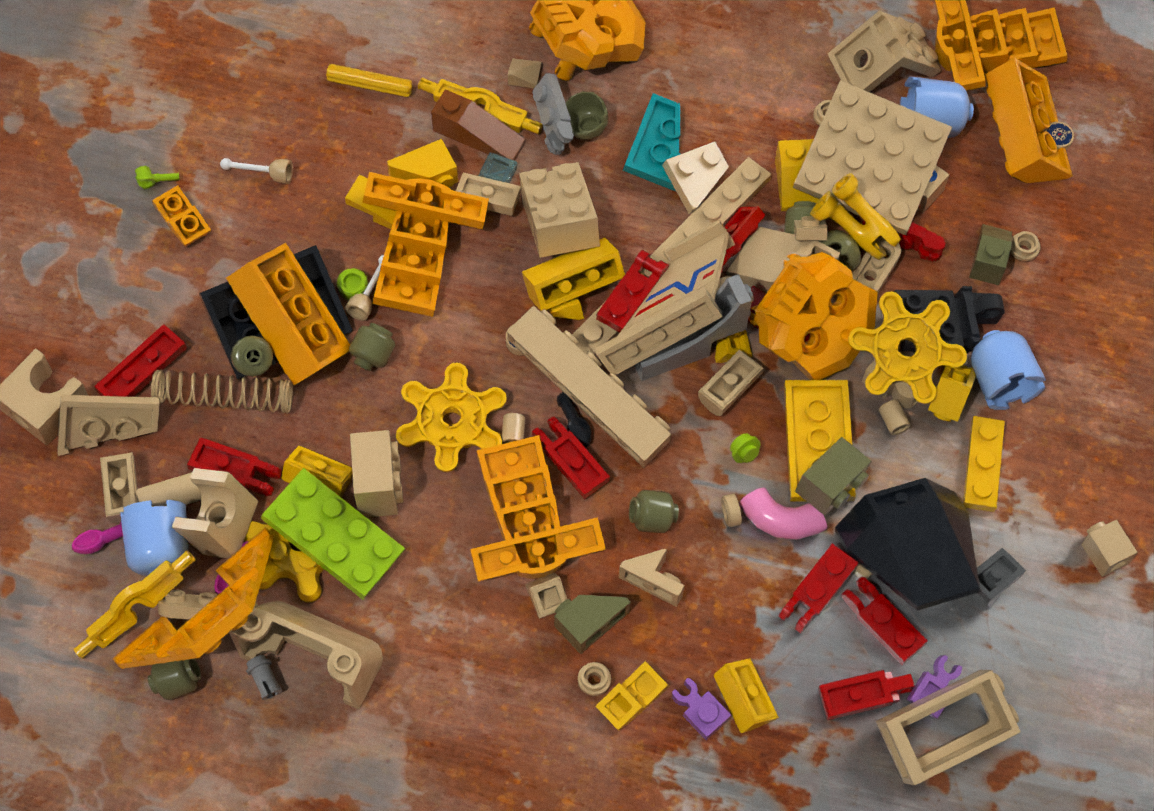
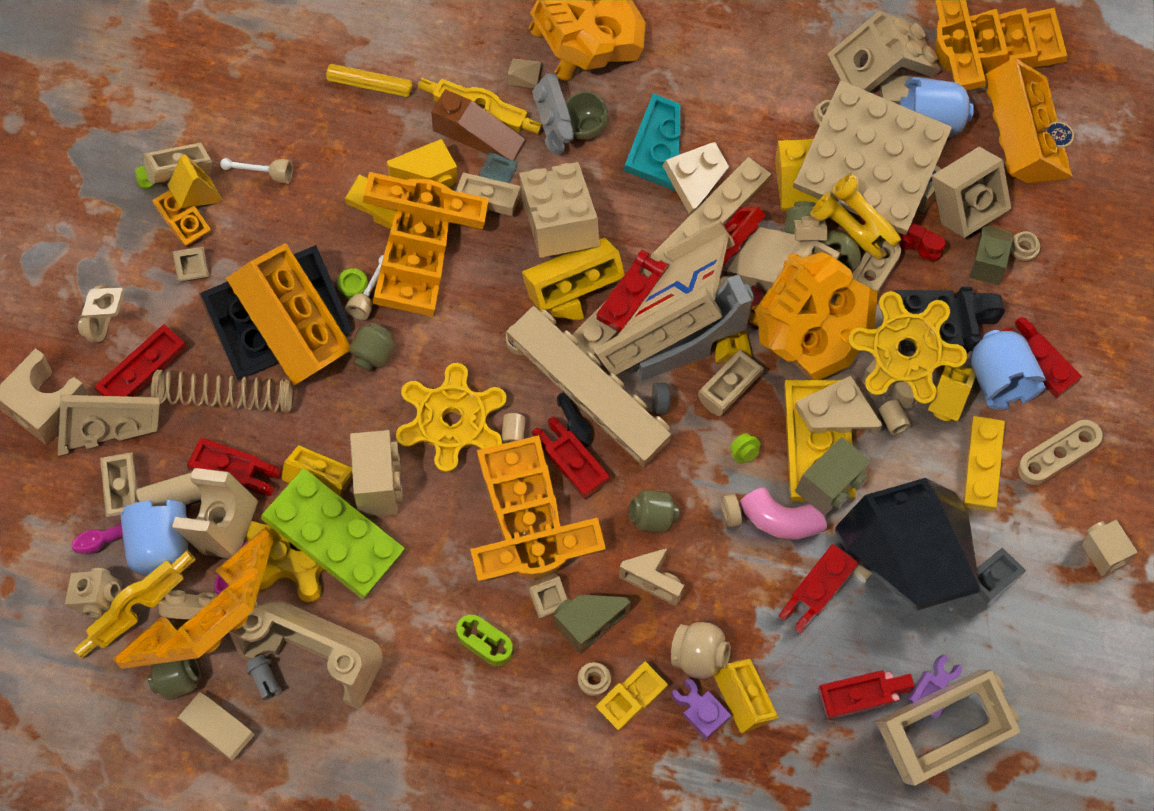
(92, 592): none -> tan brick
(98, 309): none -> tan bracket
(162, 163): none -> tan brick
(190, 264): none -> tan slope
(192, 185): none -> yellow slope
(216, 726): none -> tan slope
(240, 360): olive head -> none
(488, 634): none -> lime beam
(660, 398): none -> dark grey tile
(700, 649): none -> tan piece
(838, 409): none -> tan wing
(885, 622): red hinge -> none
(894, 88): none -> tan tile
(971, 191): none -> tan brick
(1057, 370): none -> red hinge
(1065, 442): none -> tan plate

